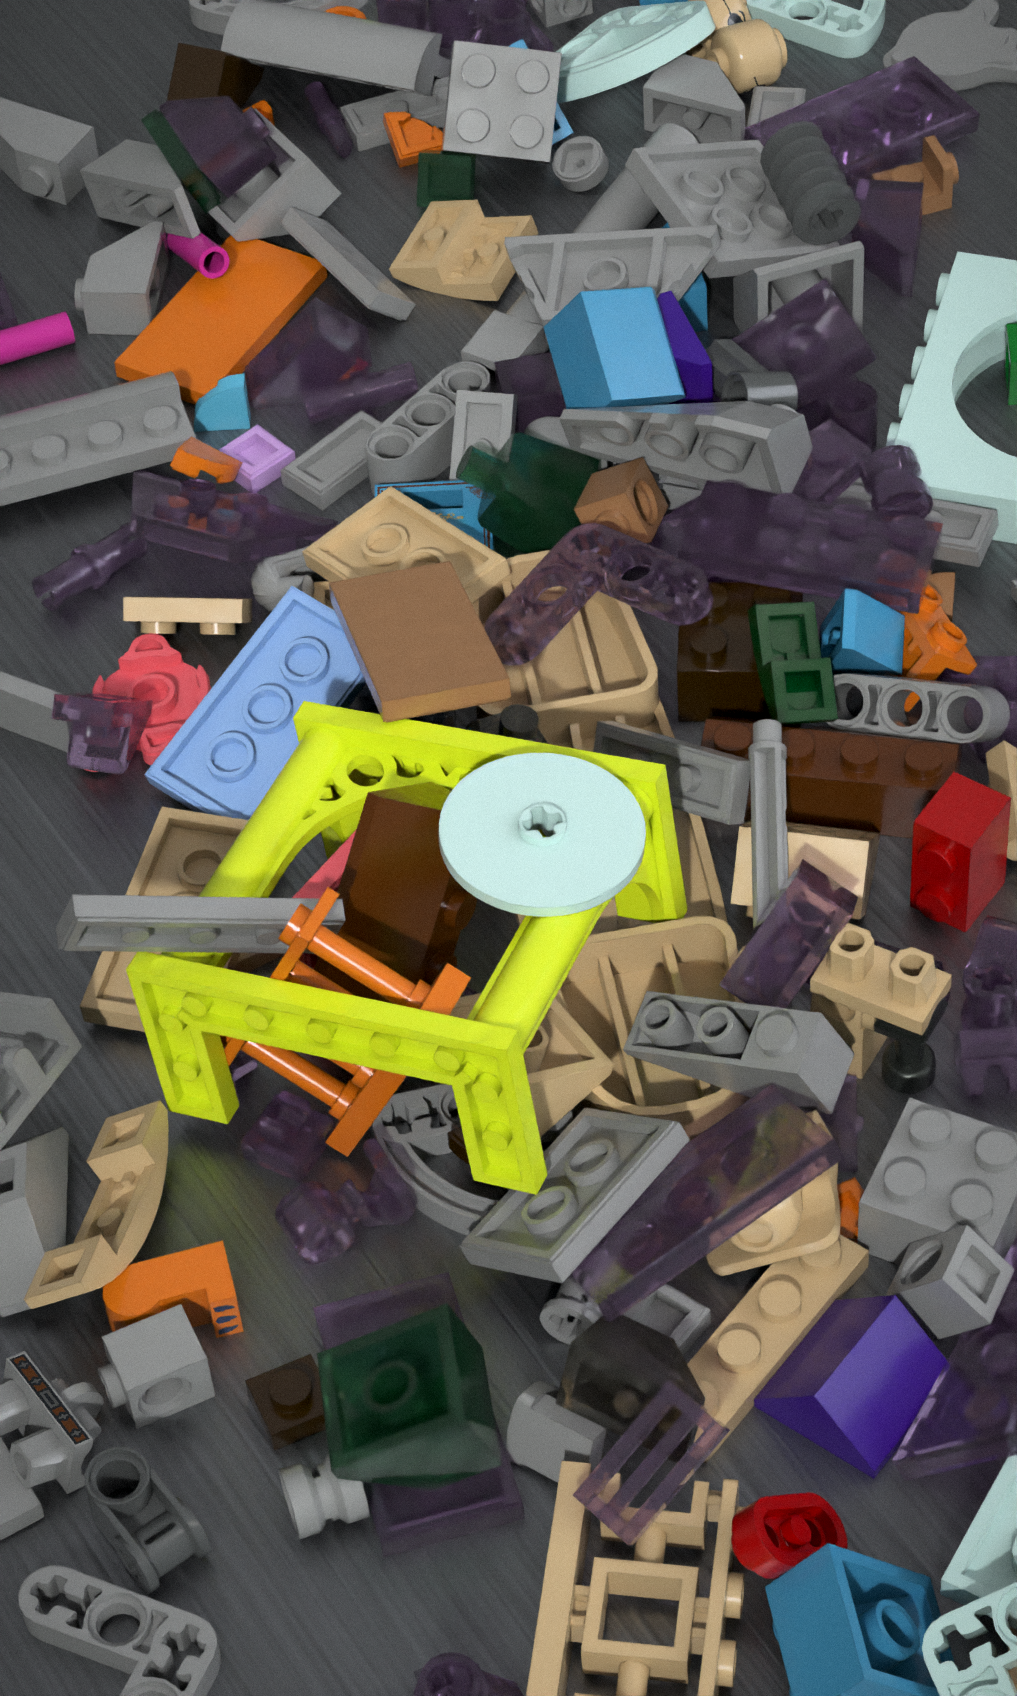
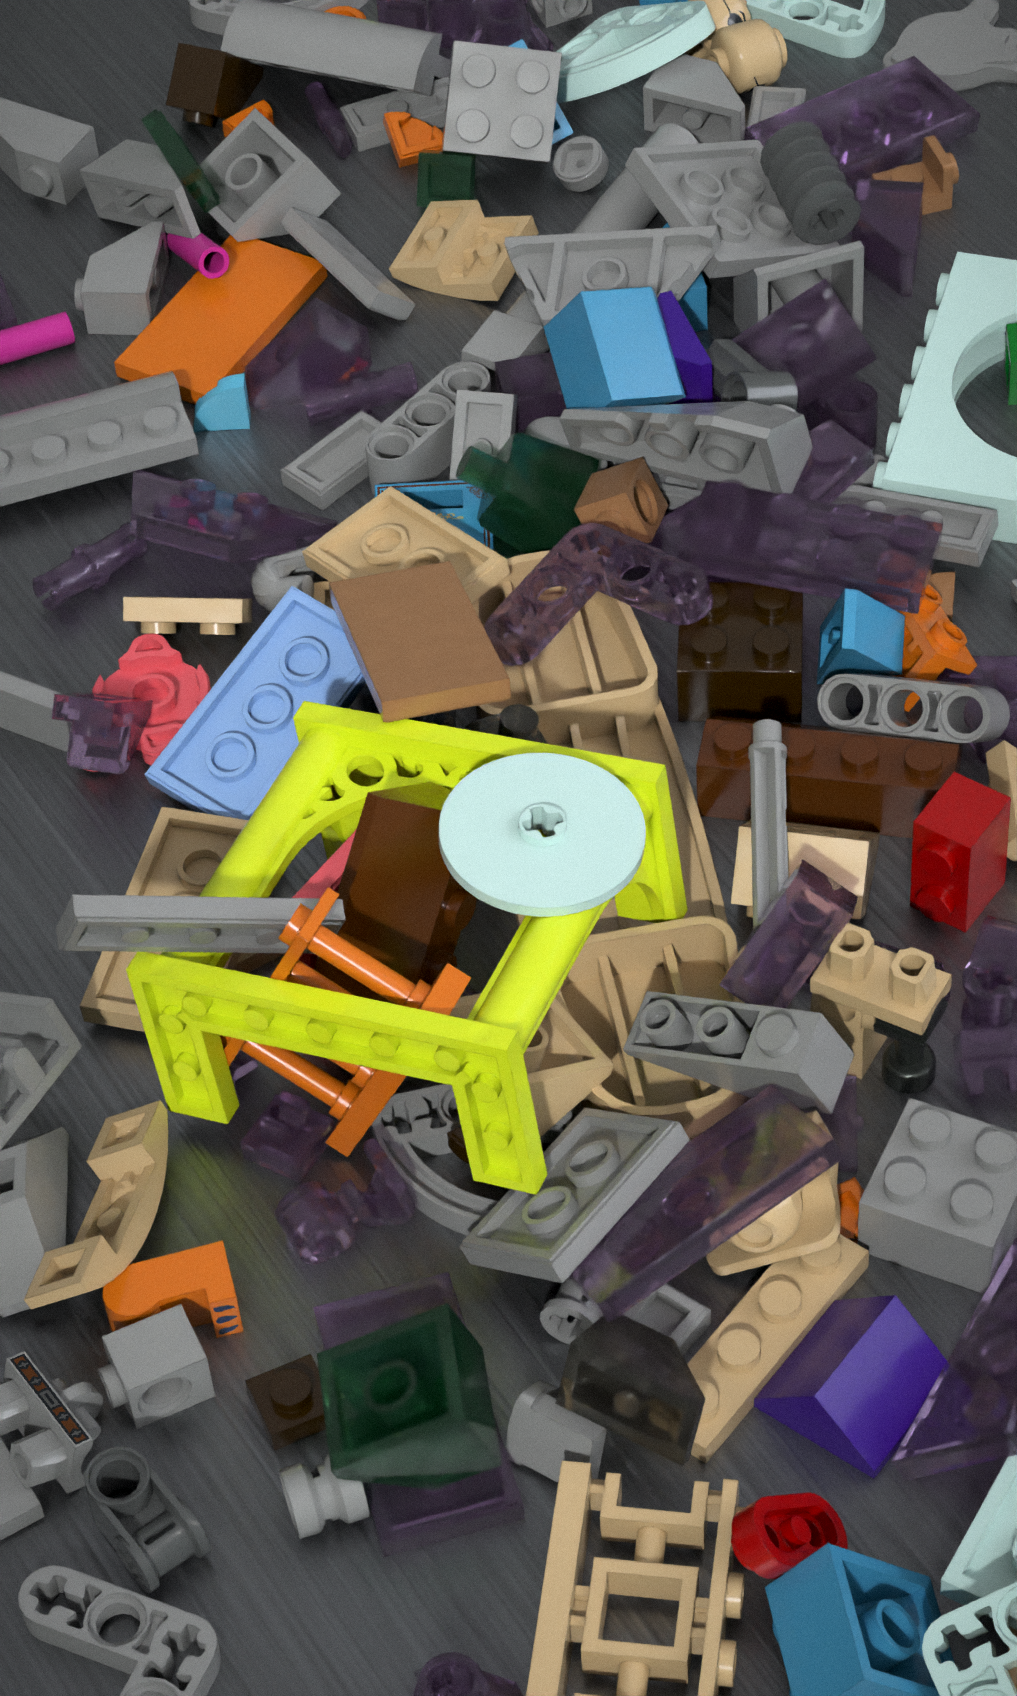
(198, 456): orange tile -> none
(221, 139): clear purple slope -> none
(261, 457): lavender tile -> none
(692, 1415): clear purple tile -> none
(698, 777): light grey tile -> none
(790, 663): dark green slope -> none
(895, 483): clear purple wheel -> none
(951, 1282): light grey brick -> none

